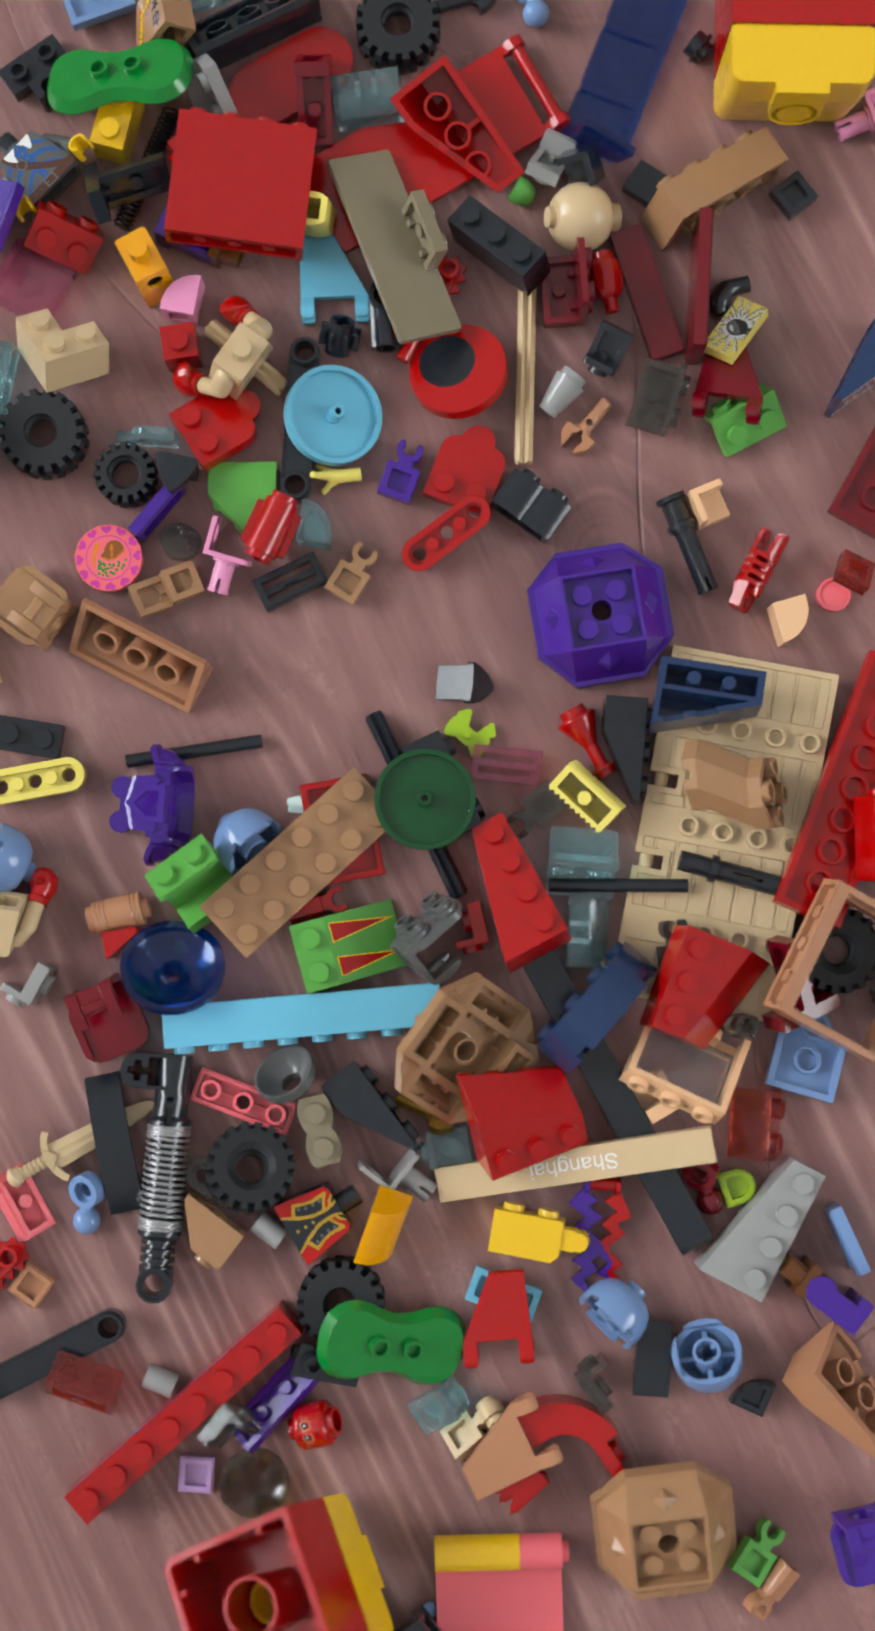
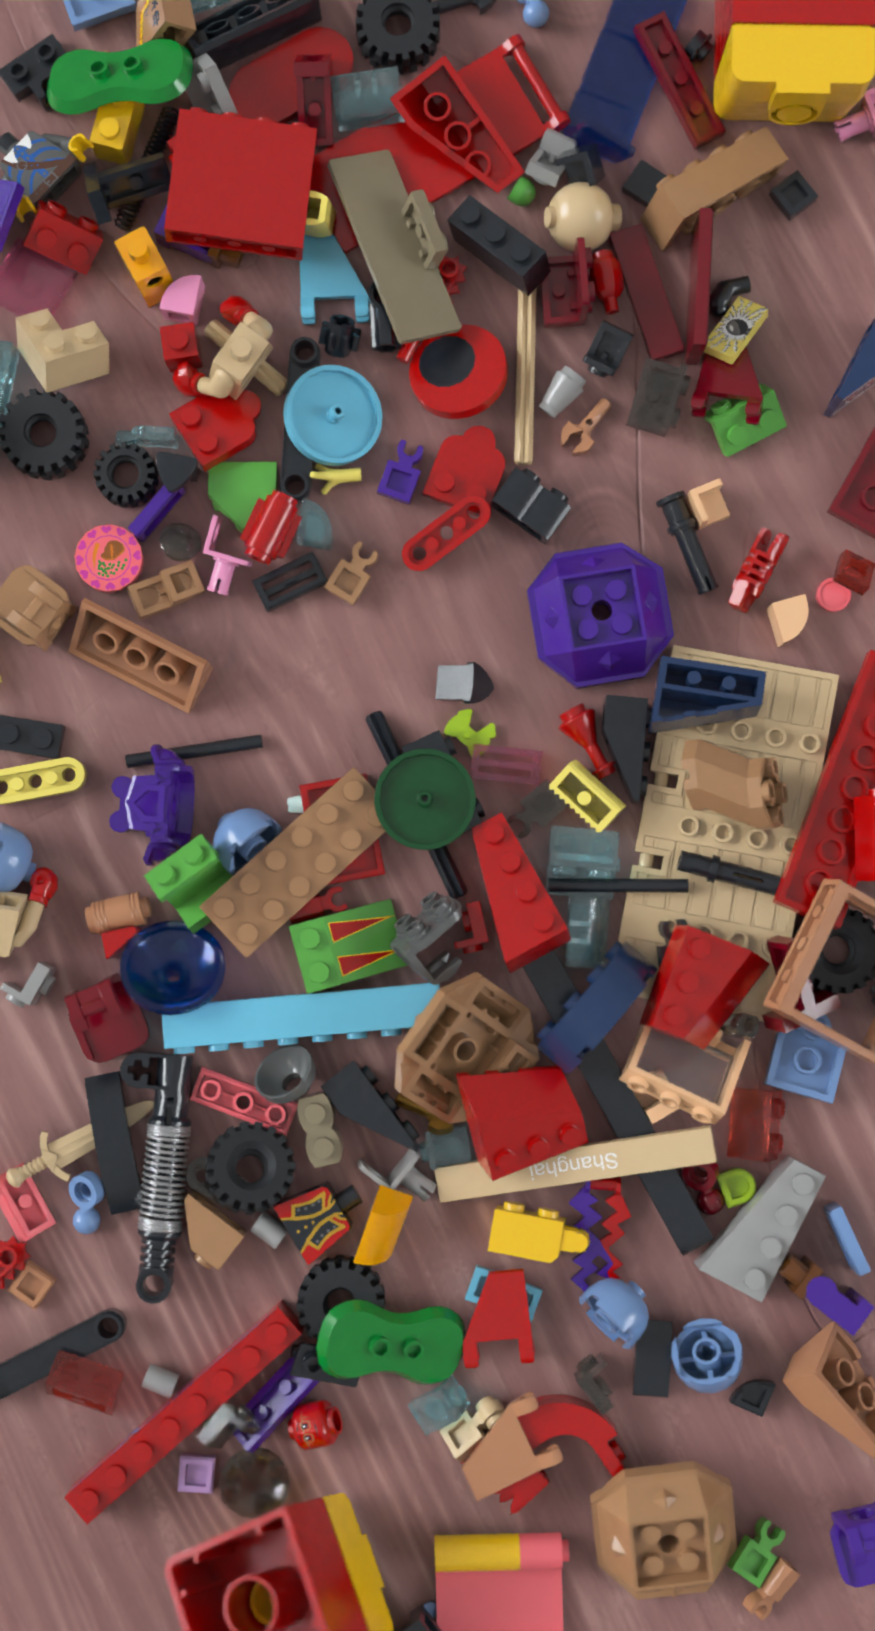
(679, 80): none -> dark red tile

